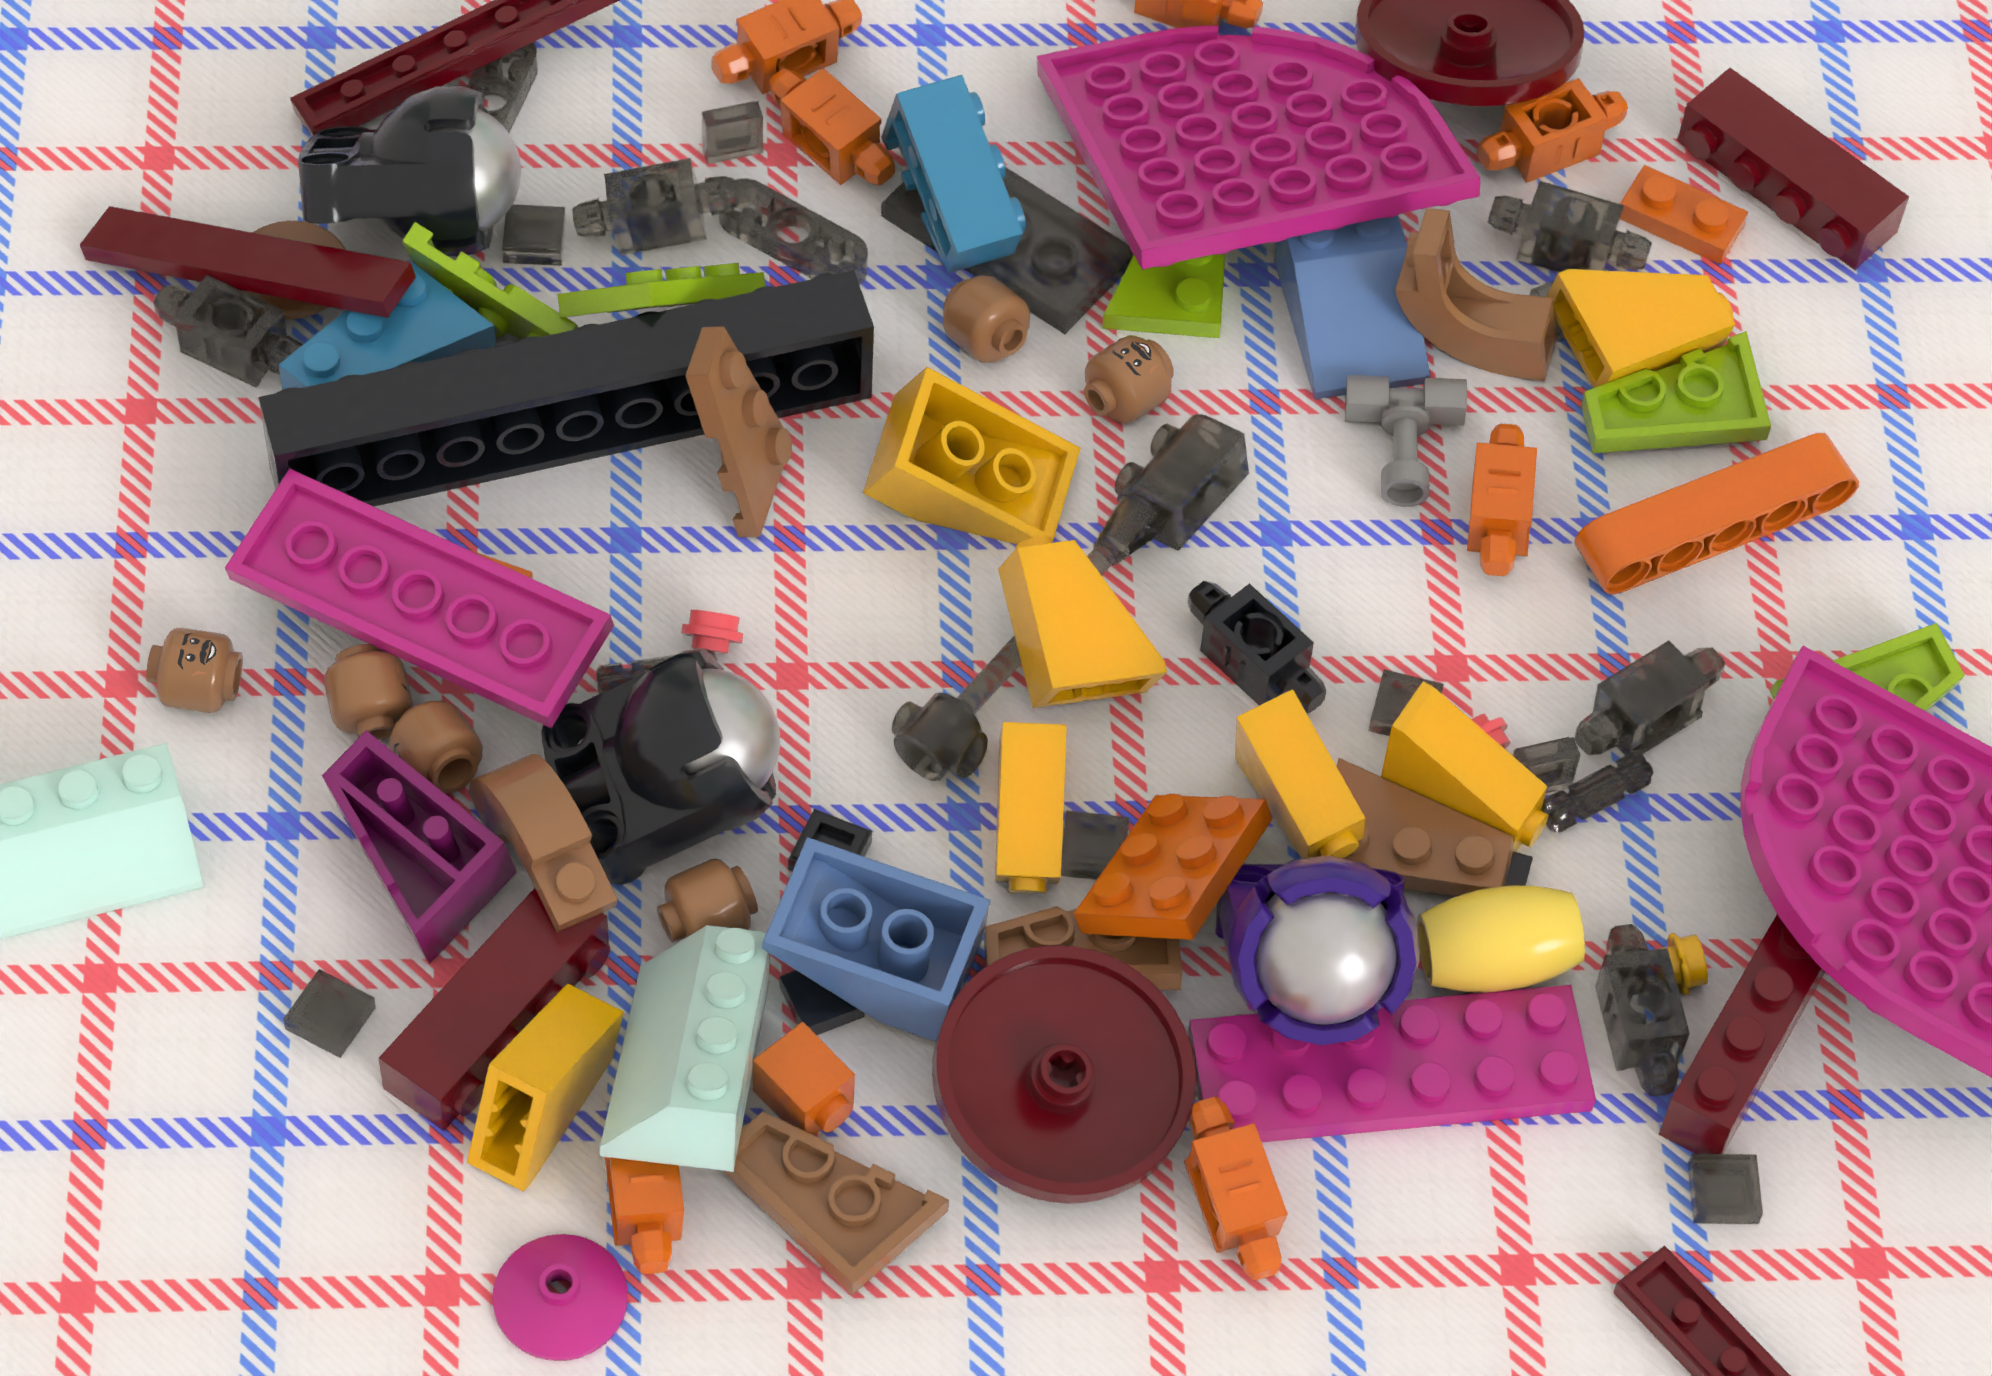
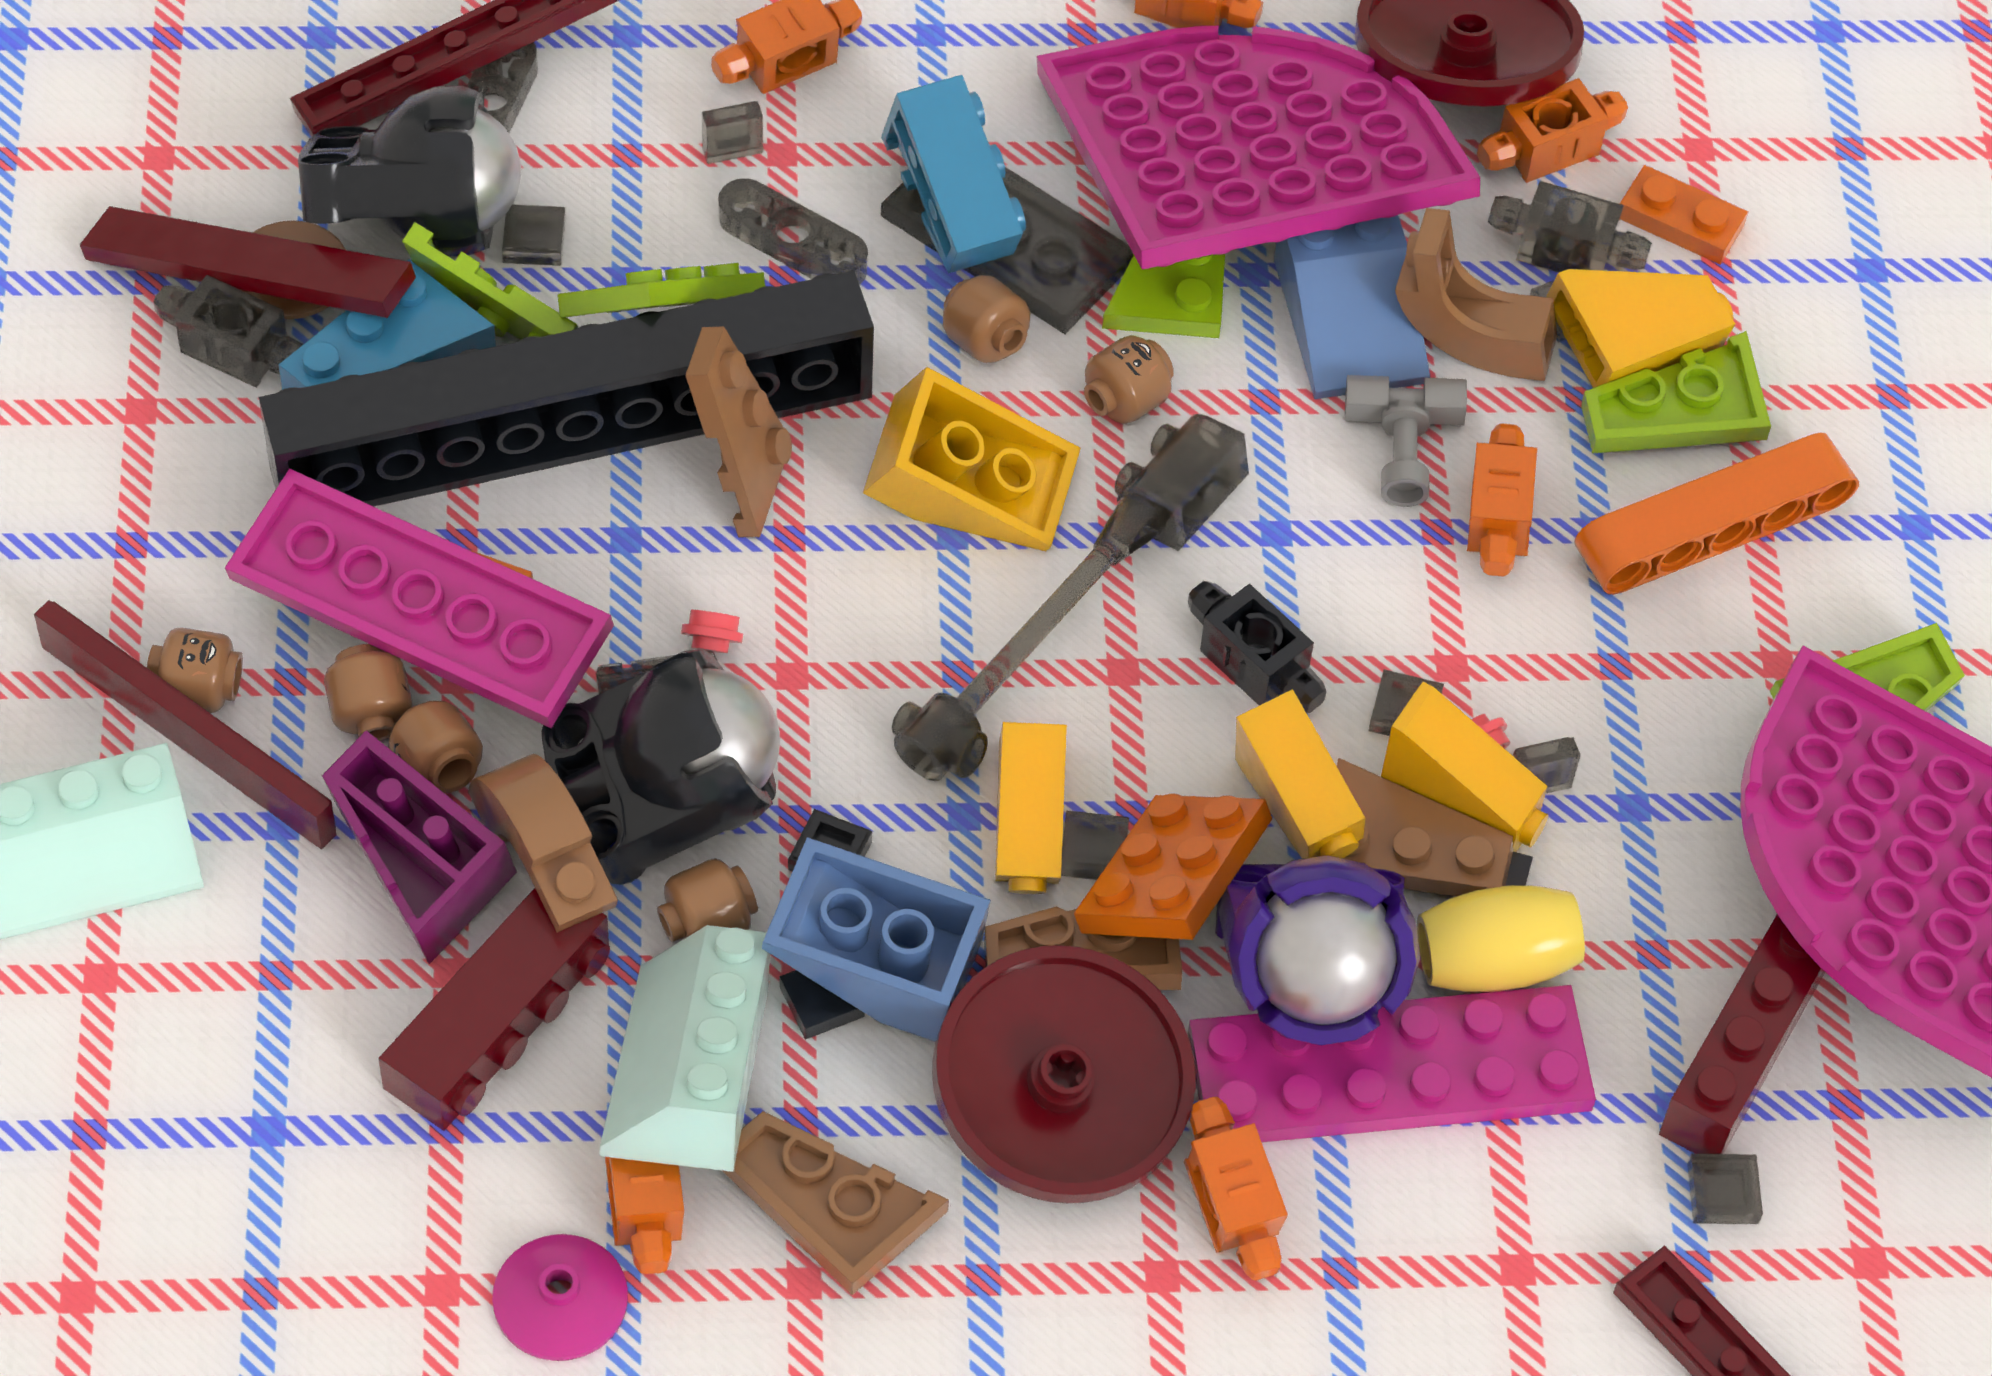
(186, 724): none -> dark red tile
(329, 1013): clear smoke tile -> none
(542, 1084): yellow slope -> none
(655, 206): clear smoke piece -> none
(804, 1082): orange brick -> none
(831, 126): orange piece -> none
(1073, 628): yellow slope -> none
(1597, 791): clear smoke axle -> none
(1649, 700): clear smoke piece -> none
(1650, 1047): clear smoke piece -> none
(1687, 962): yellow plate -> none
(1792, 168): dark red brick -> none

